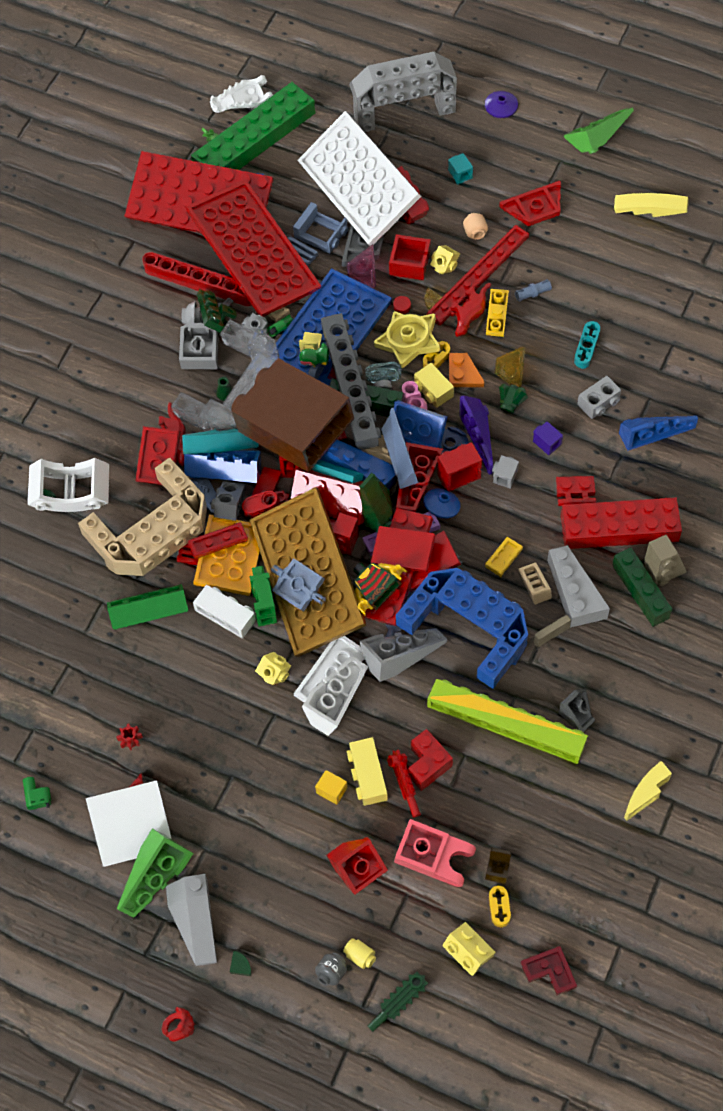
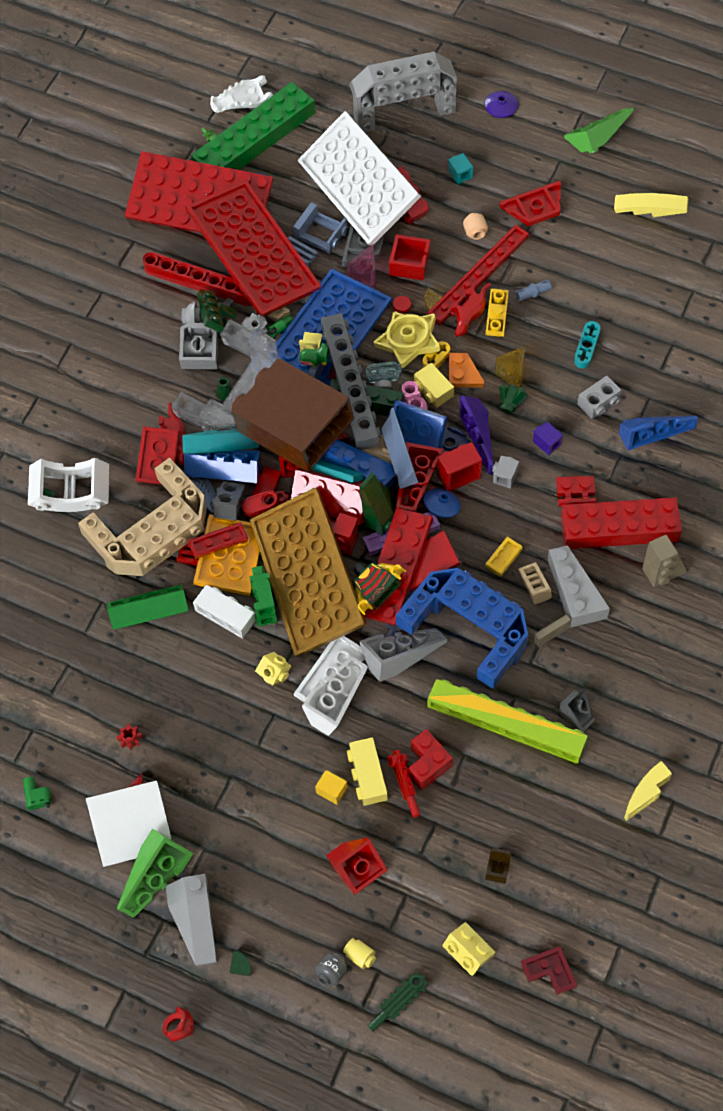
(298, 584): sand blue plate -> none
(403, 548): red tile -> none
(439, 850): coral brick -> none
(444, 259): light yellow brick -> none
(494, 906): yellow beam -> none
(642, 587): dark green brick -> none

